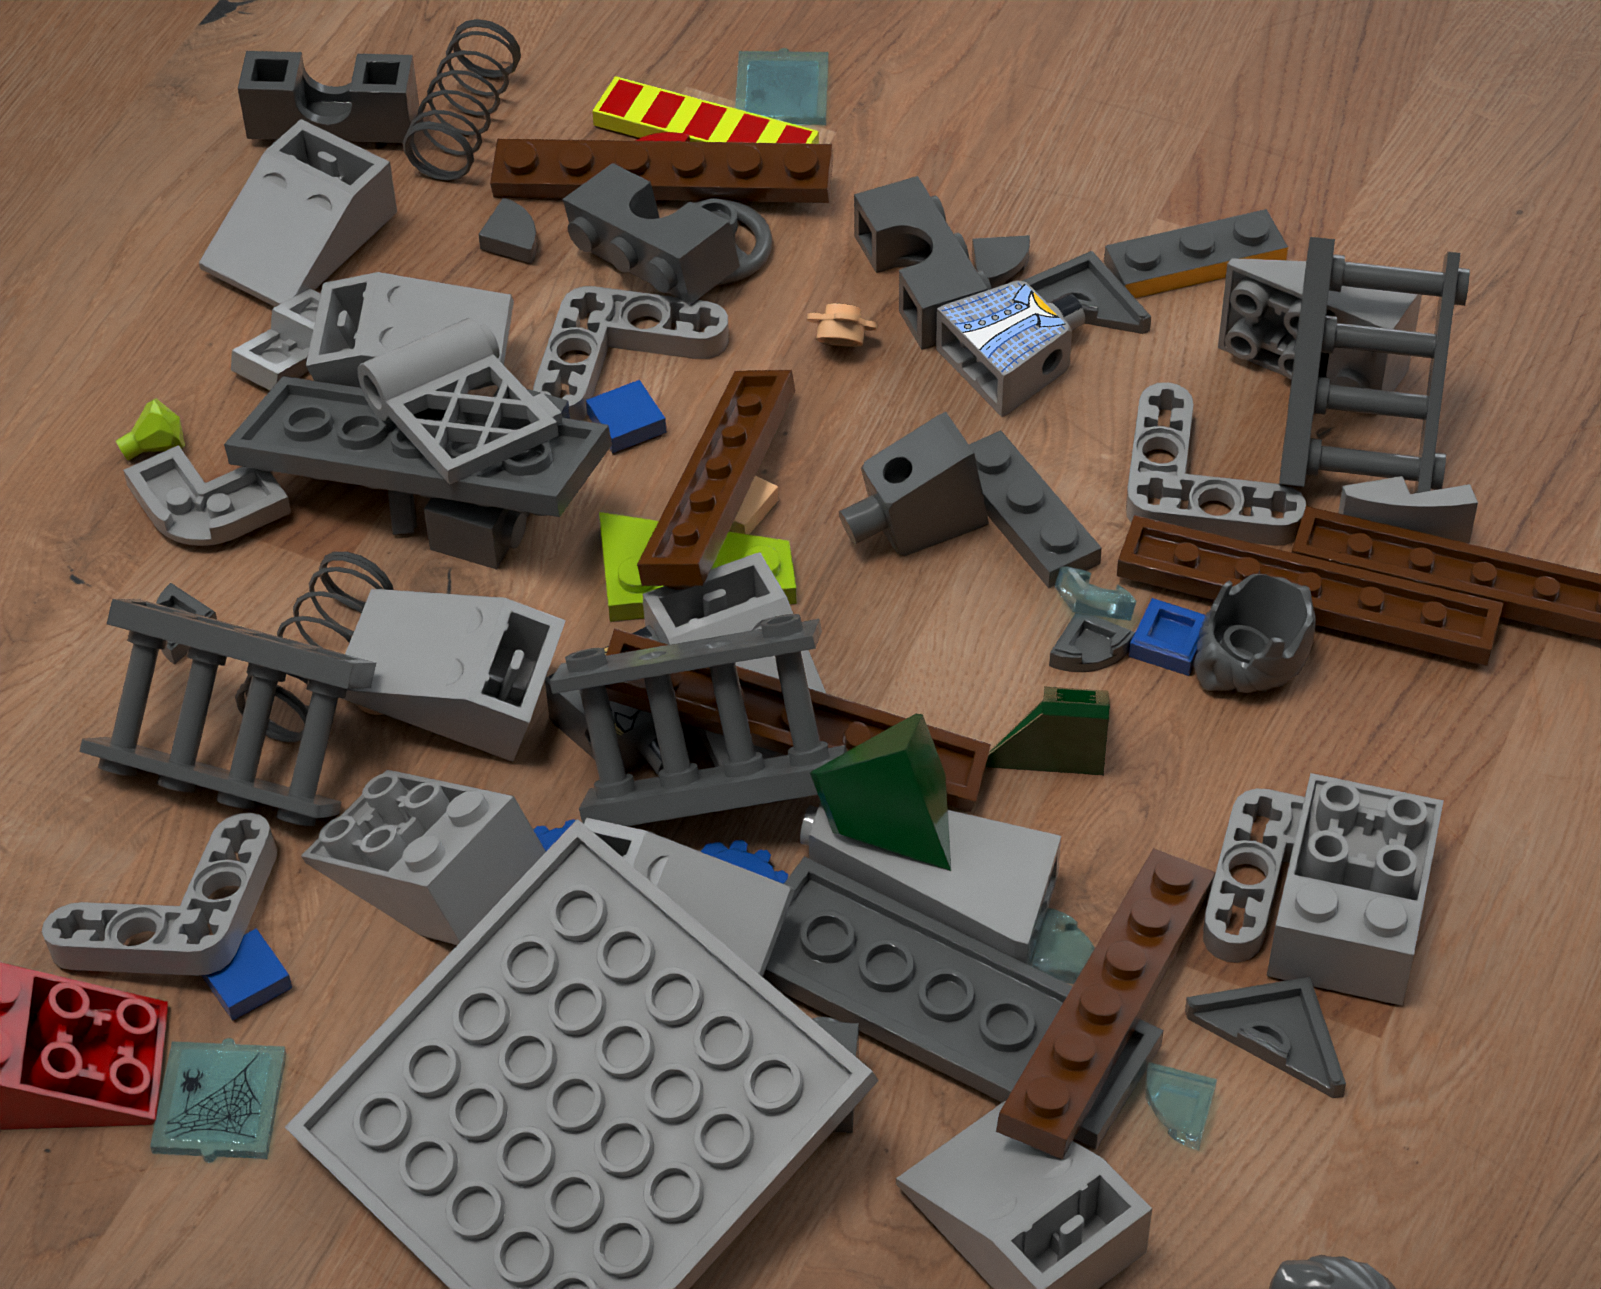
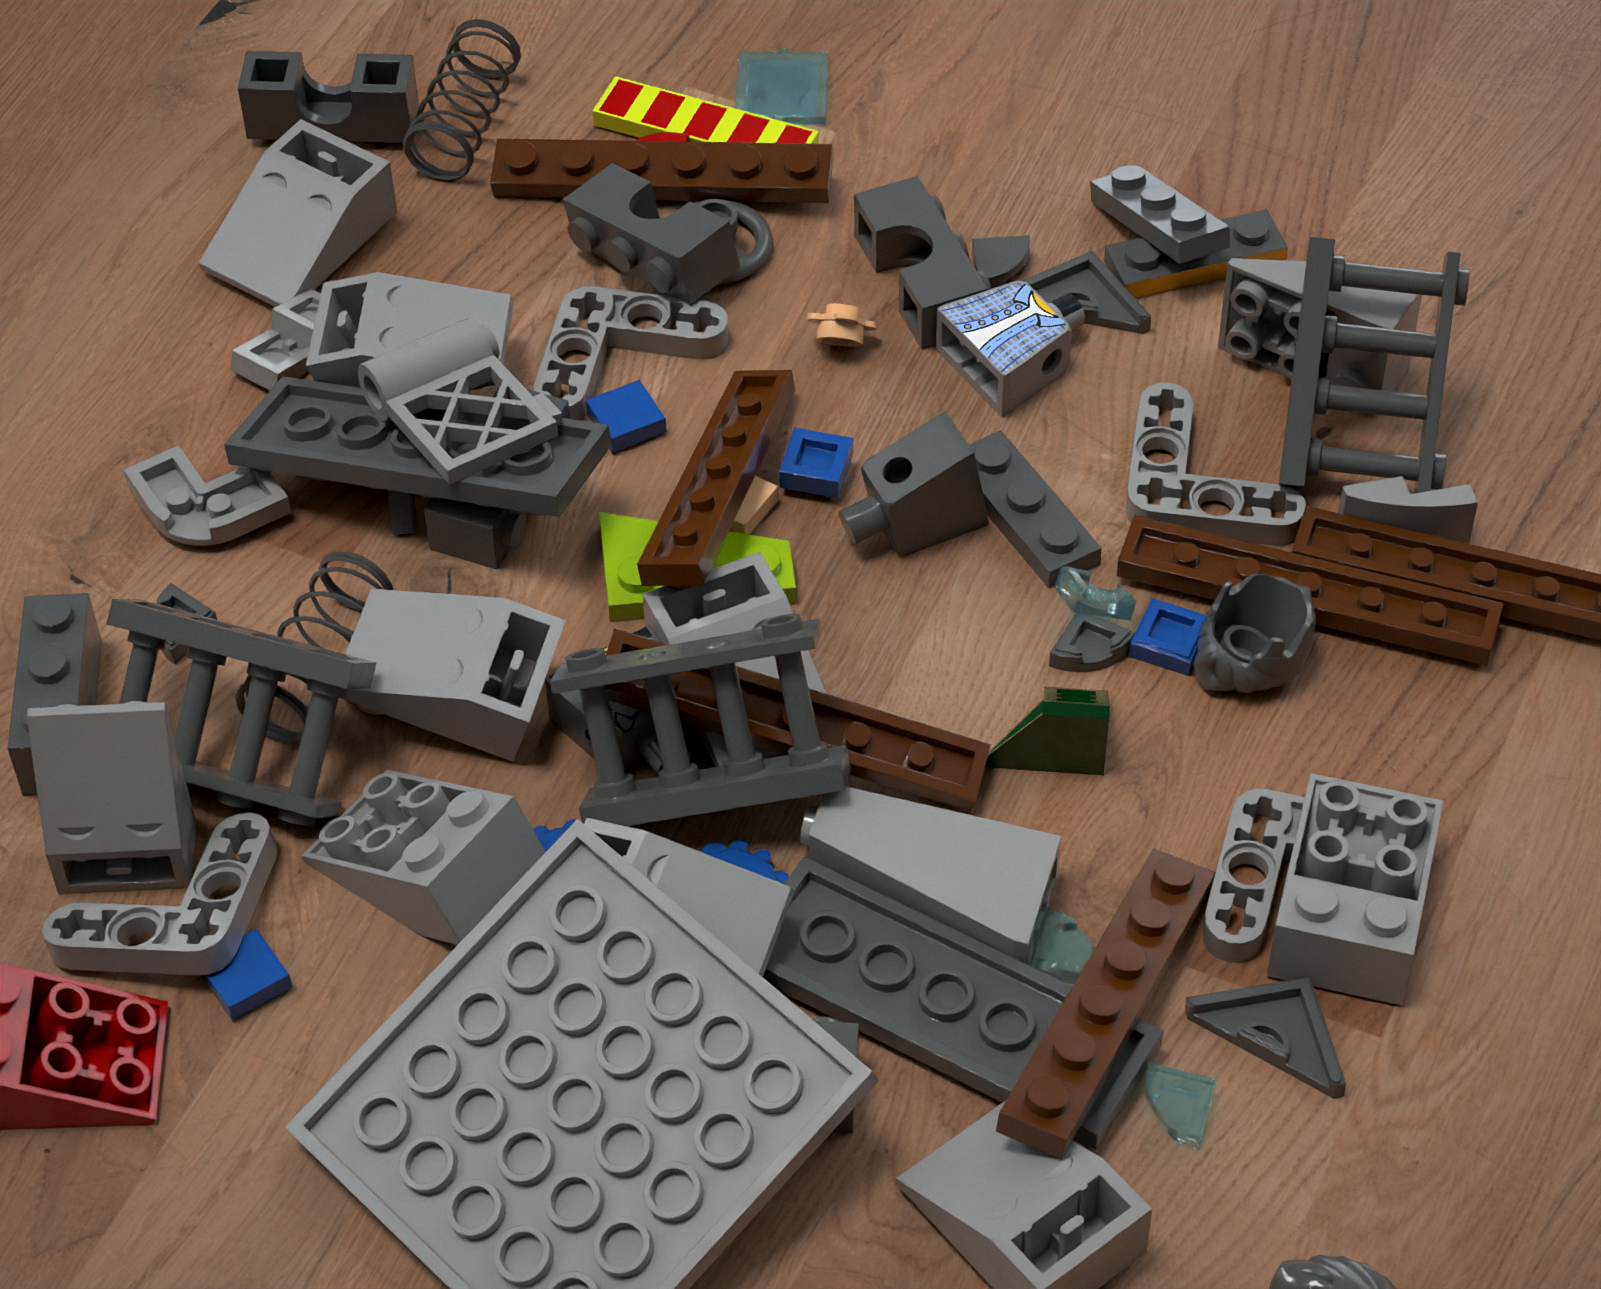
(54, 667): none -> dark grey brick
(112, 797): none -> light grey slope
(154, 431): lime rock -> none
(218, 1100): clear light blue piece -> none
(510, 232): dark grey tile -> none
(816, 462): none -> blue plate
(890, 793): dark green slope -> none
(1159, 214): none -> dark grey plate

